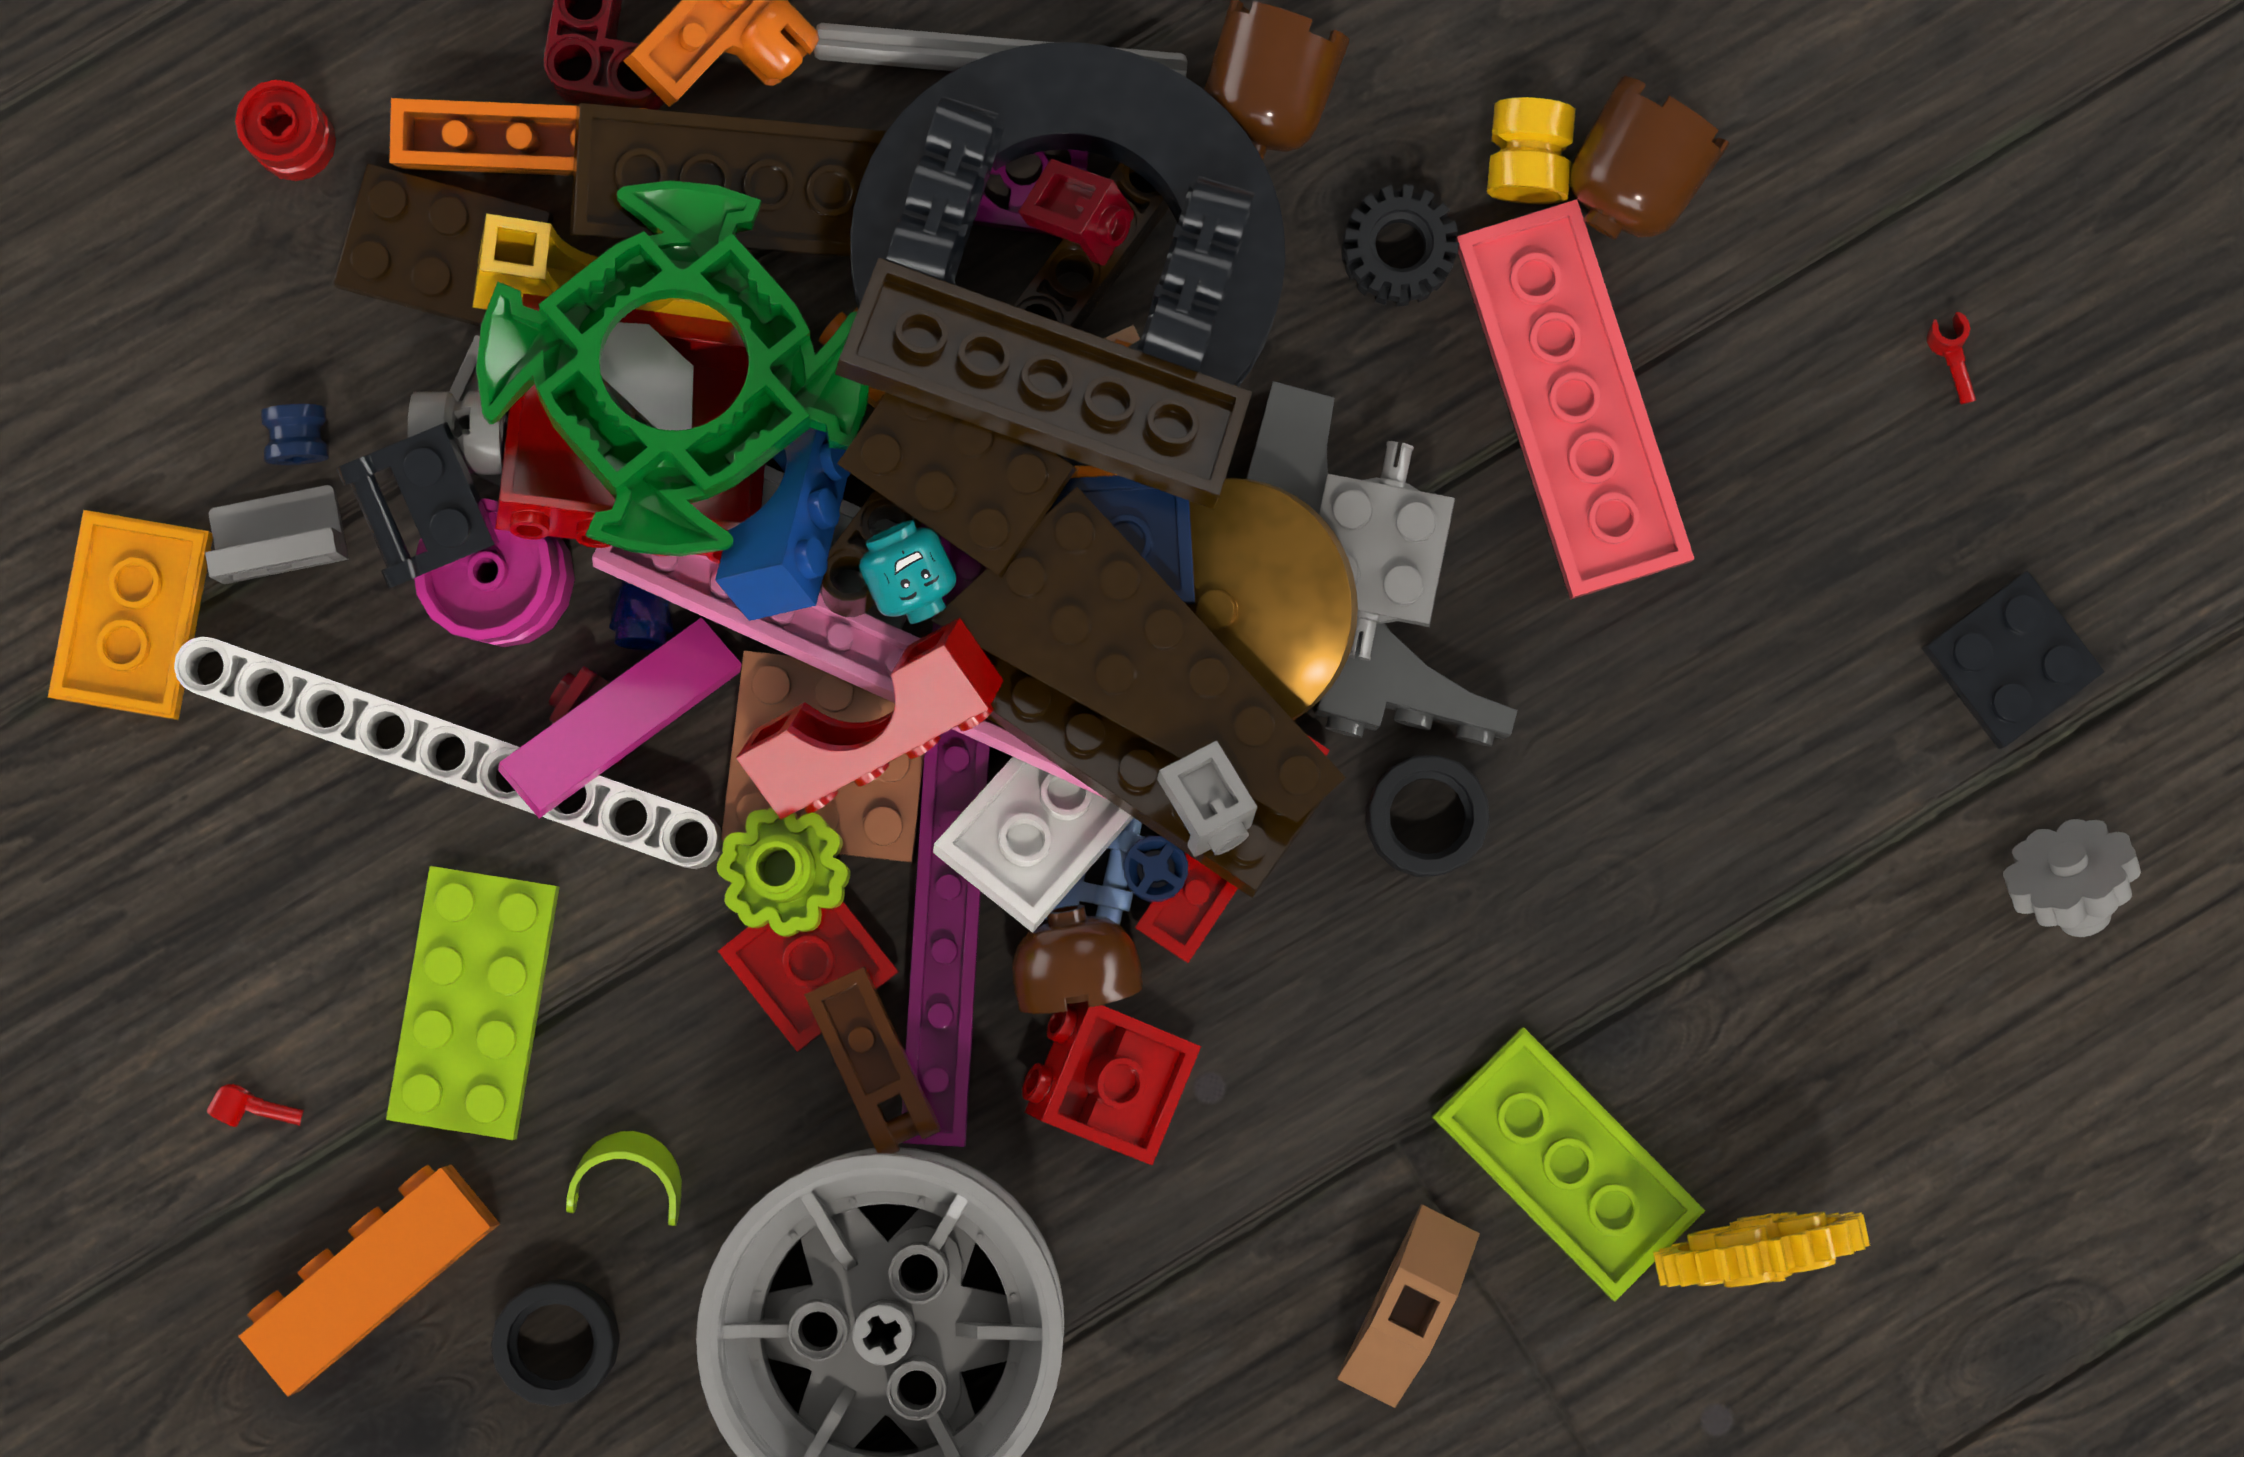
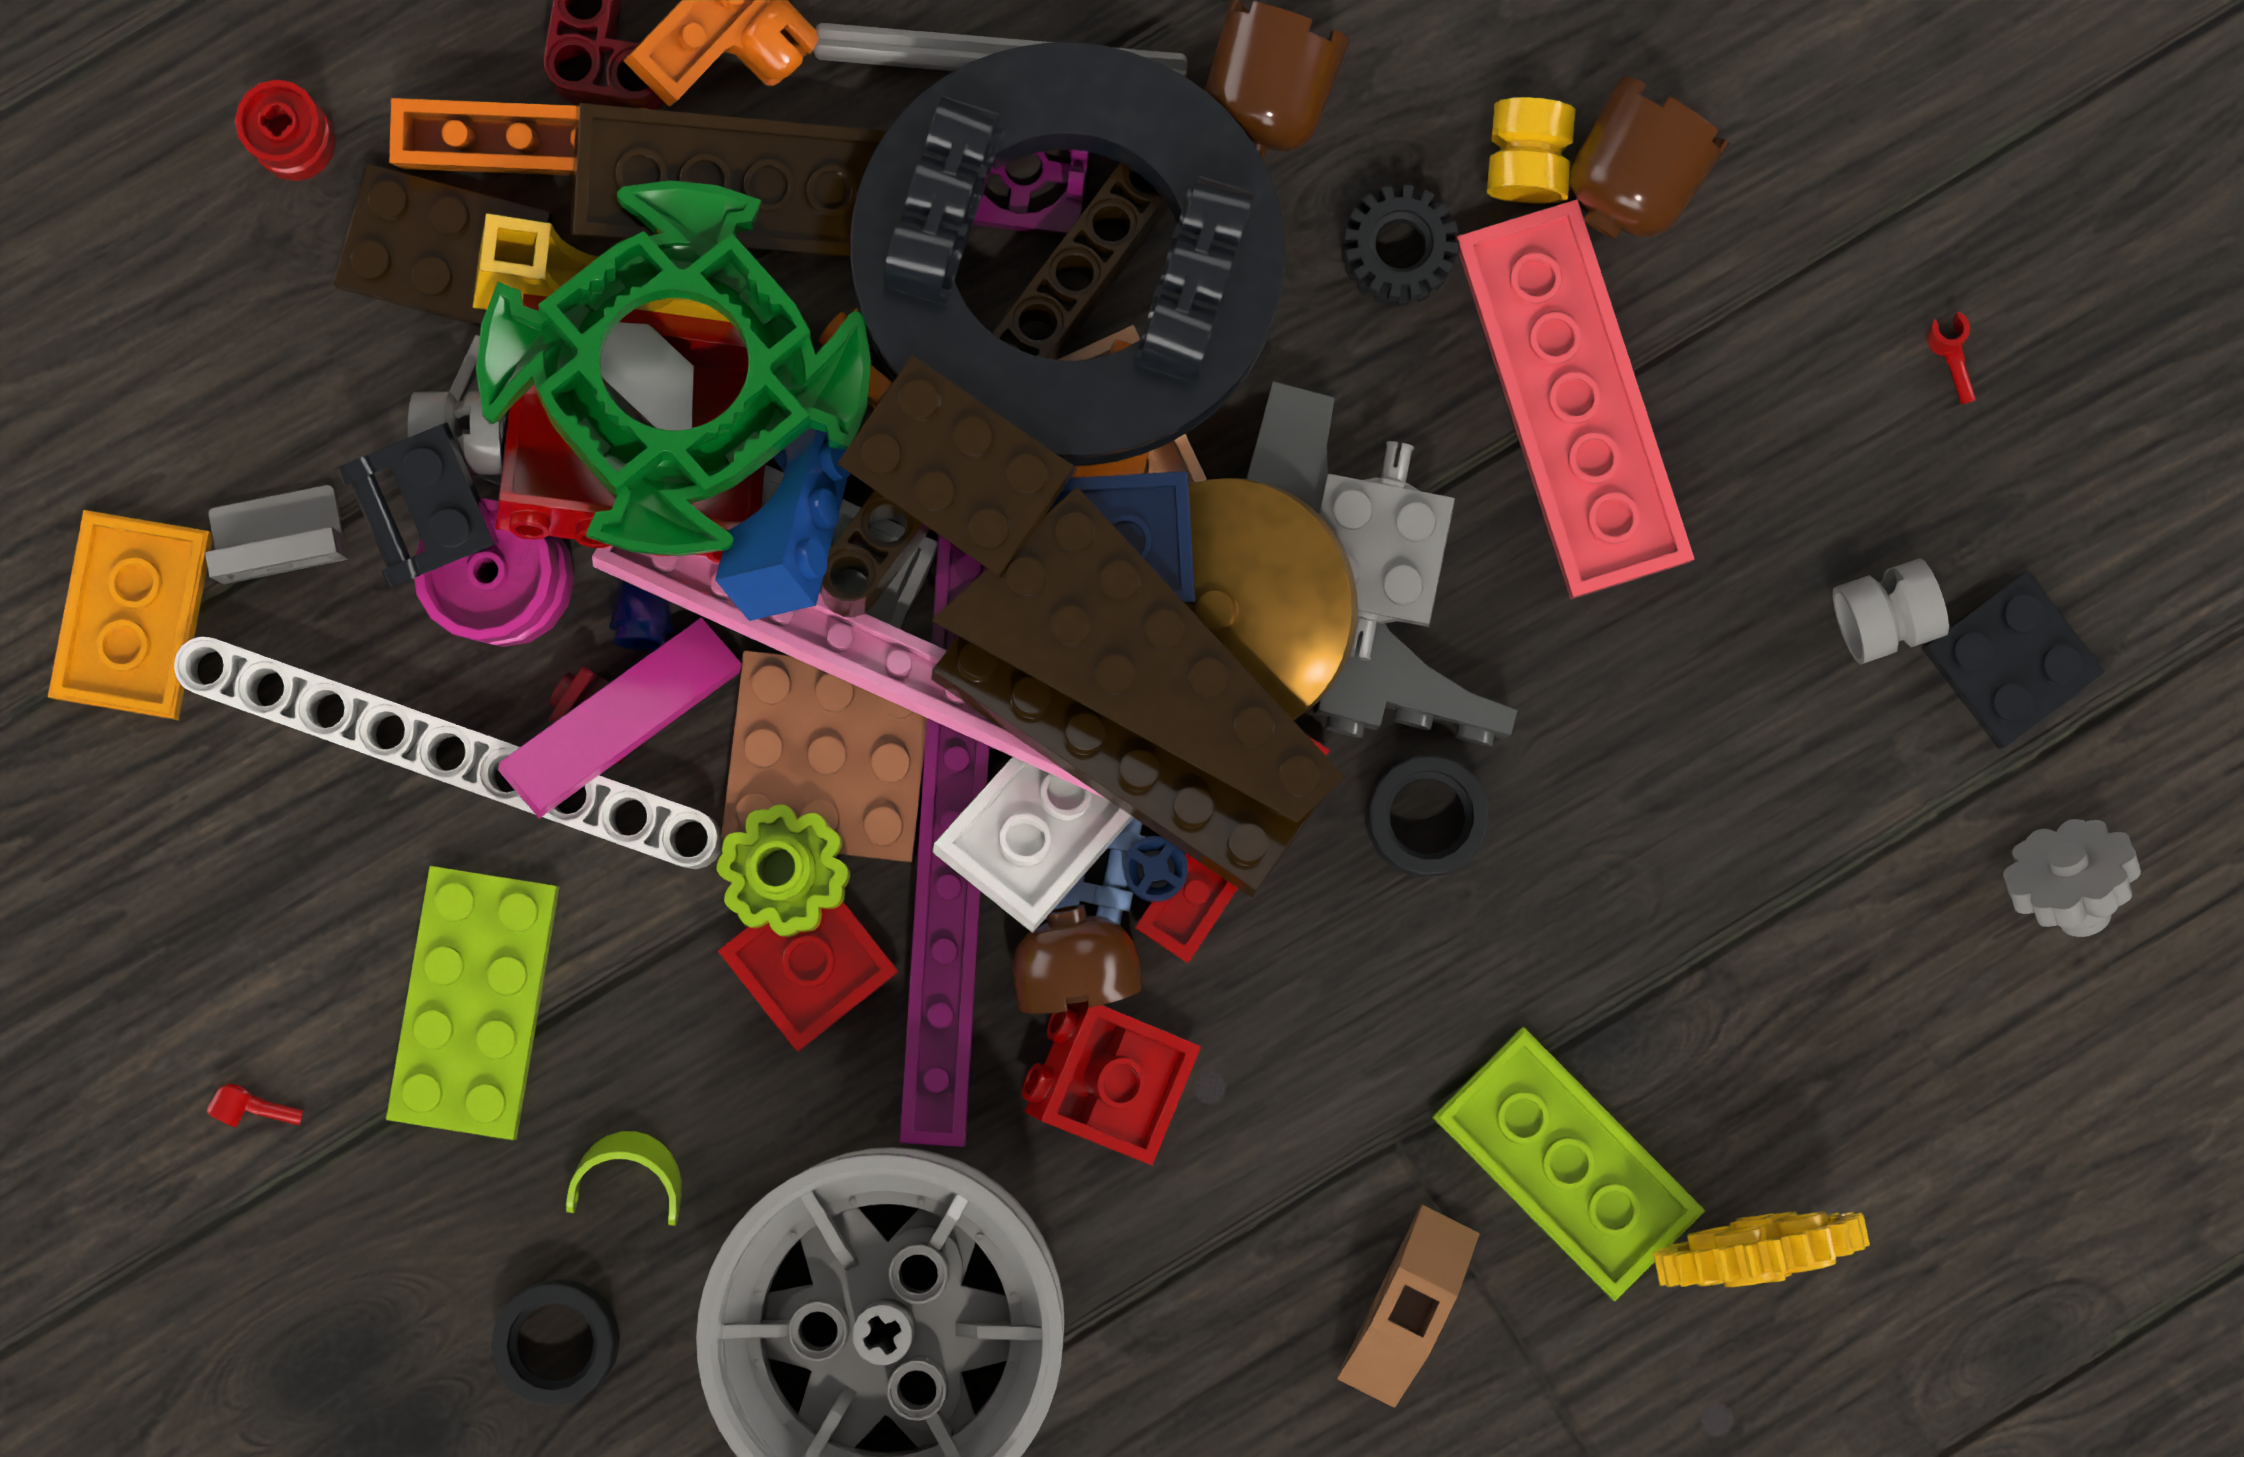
(295, 434): dark blue wheel -> none
(368, 1279): orange brick -> none
(809, 756): arch -> none
(871, 1059): reddish brown plate -> none
(907, 571): teal head -> none
(1044, 383): dark brown plate -> none
(1079, 209): dark red bracket -> none
(1209, 800): light grey bracket -> none
(1897, 609): none -> light grey wheel

